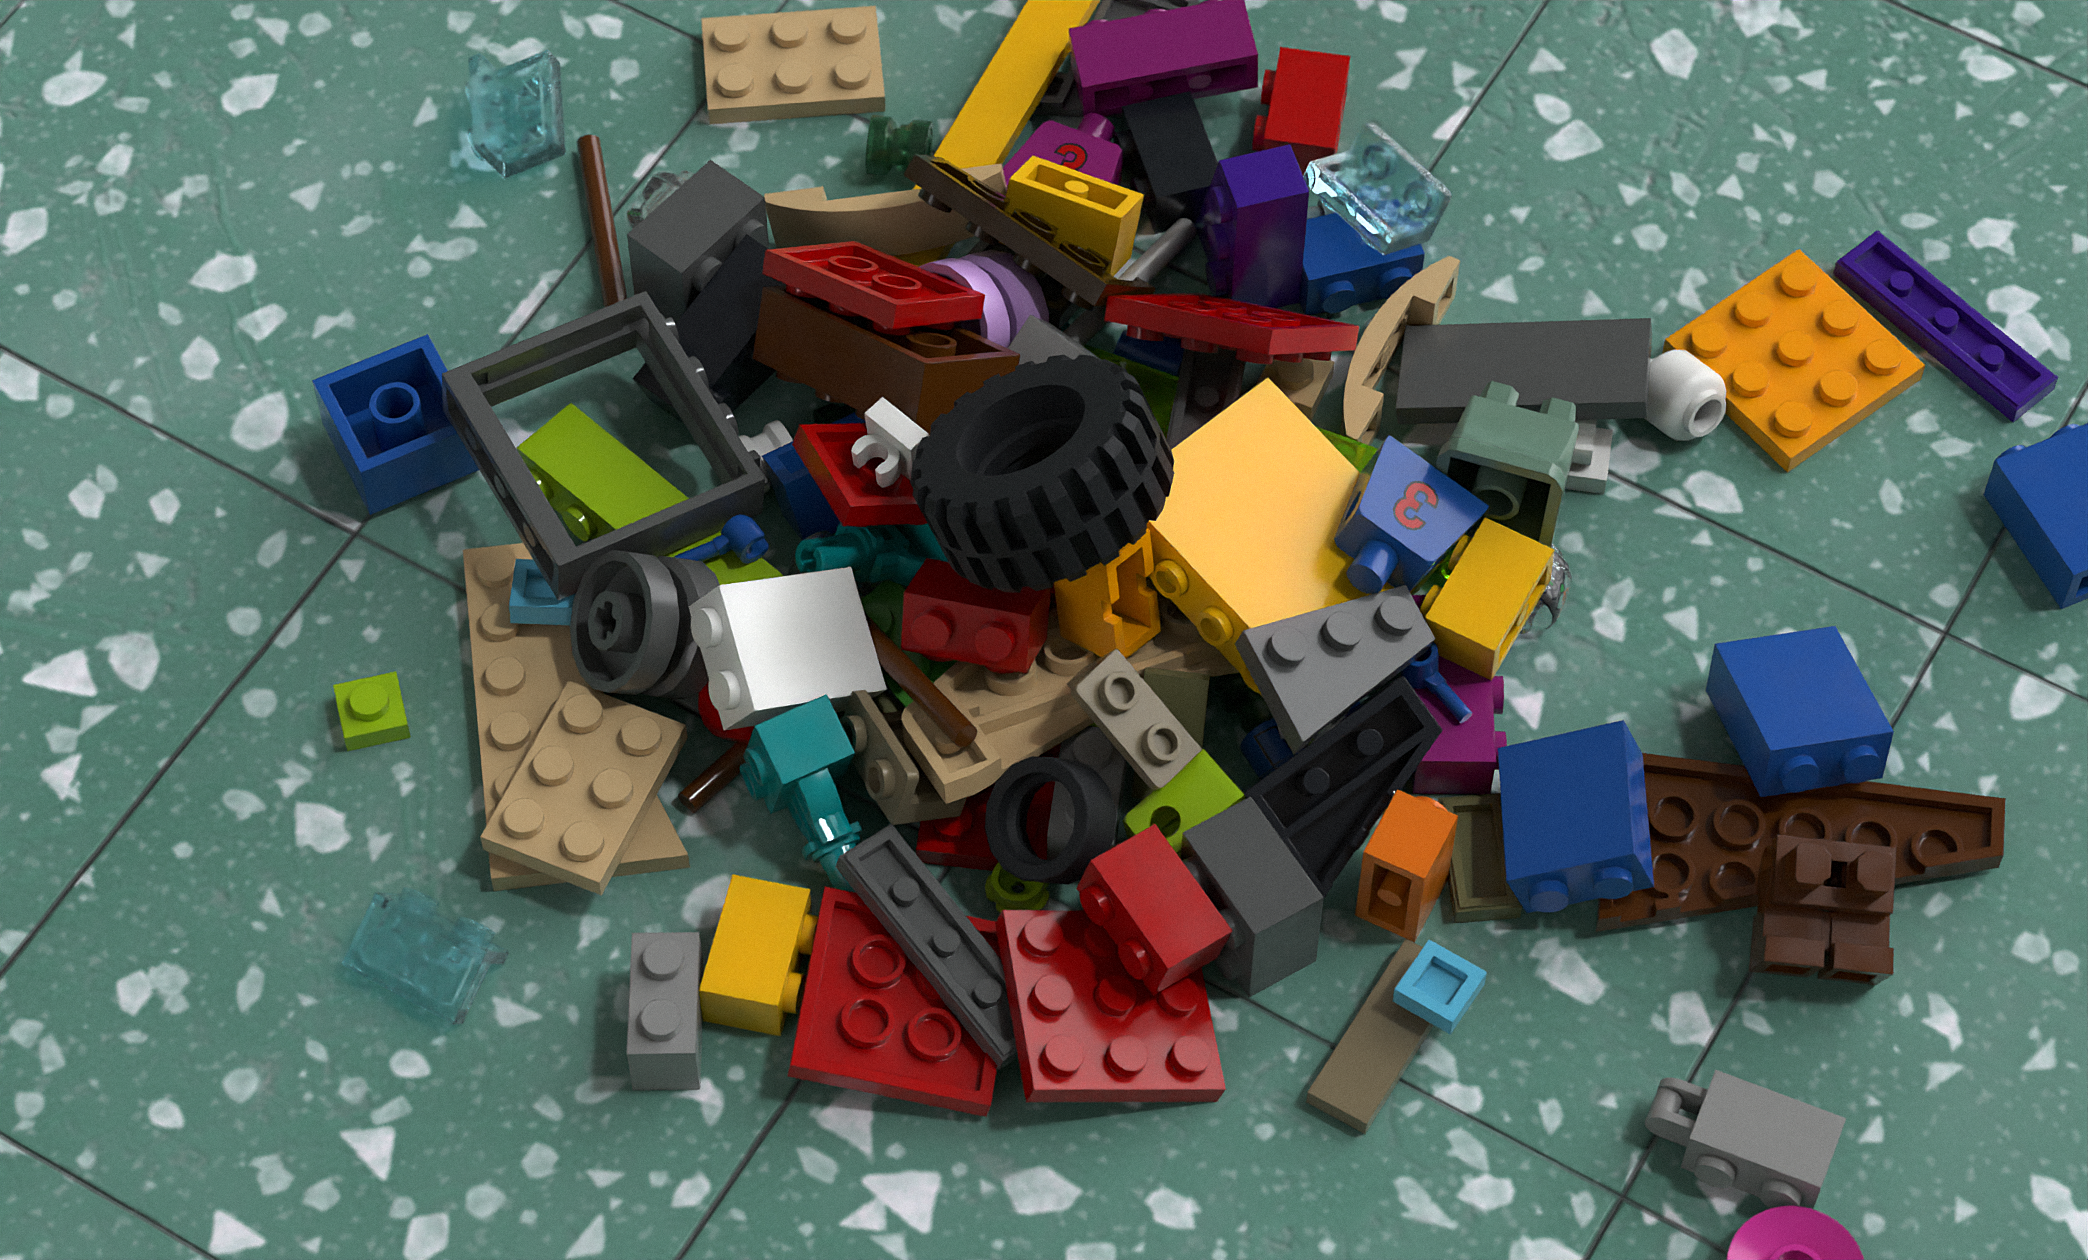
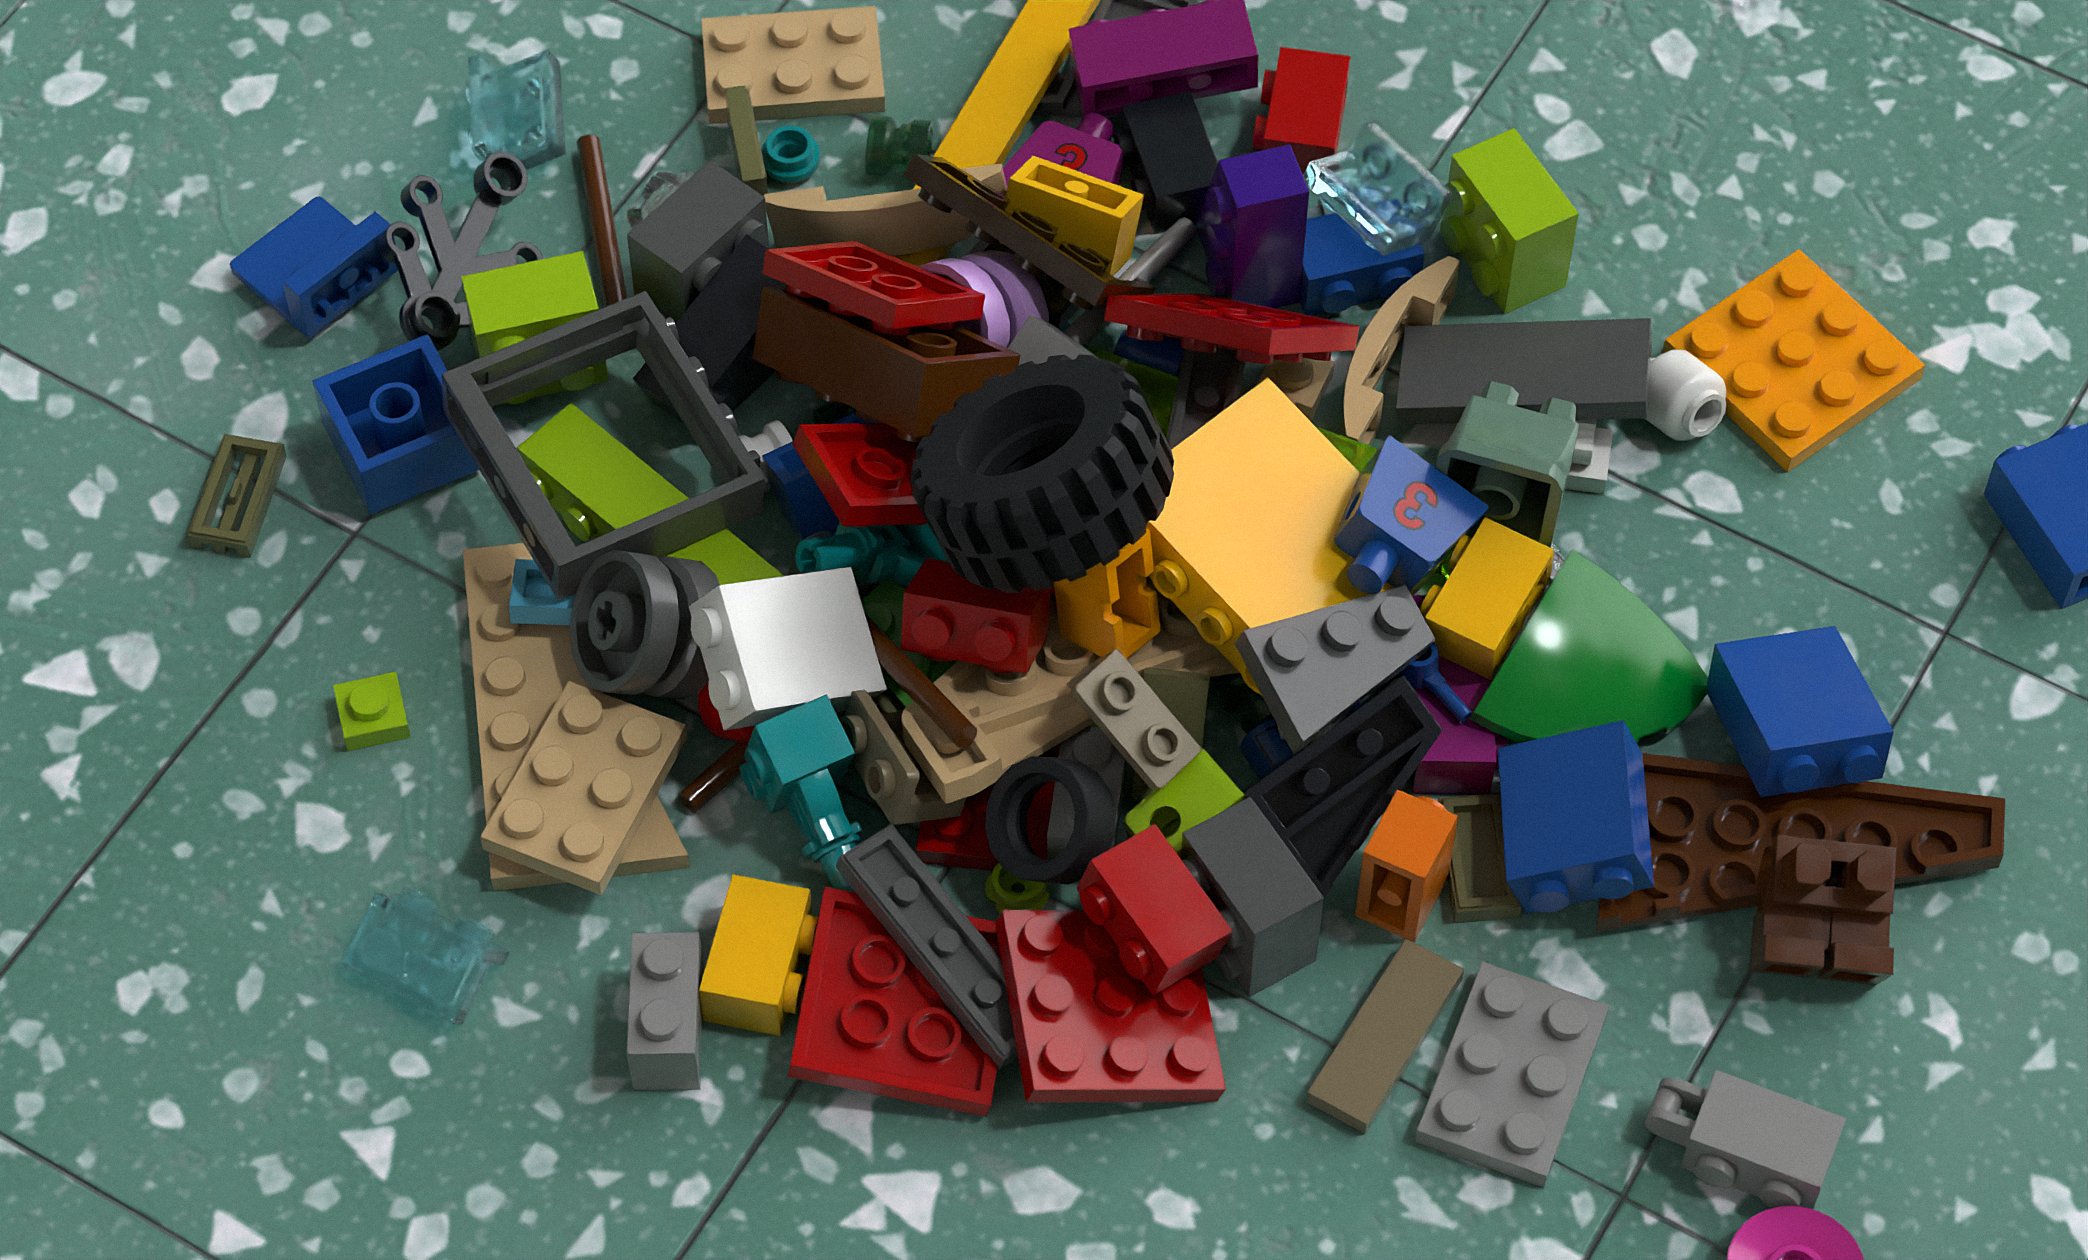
(226, 536): none -> olive tile
(315, 265): none -> blue bracket
(451, 256): none -> plant
(526, 301): none -> lime brick
(739, 535): blue hand -> none
(745, 139): none -> olive tile
(790, 142): none -> teal plate
(891, 438): white tile -> none
(1439, 986): medium azure plate -> none
(1509, 221): none -> lime brick
(1512, 1074): none -> light grey plate
(1591, 661): none -> green brick
(1945, 326): dark purple tile -> none

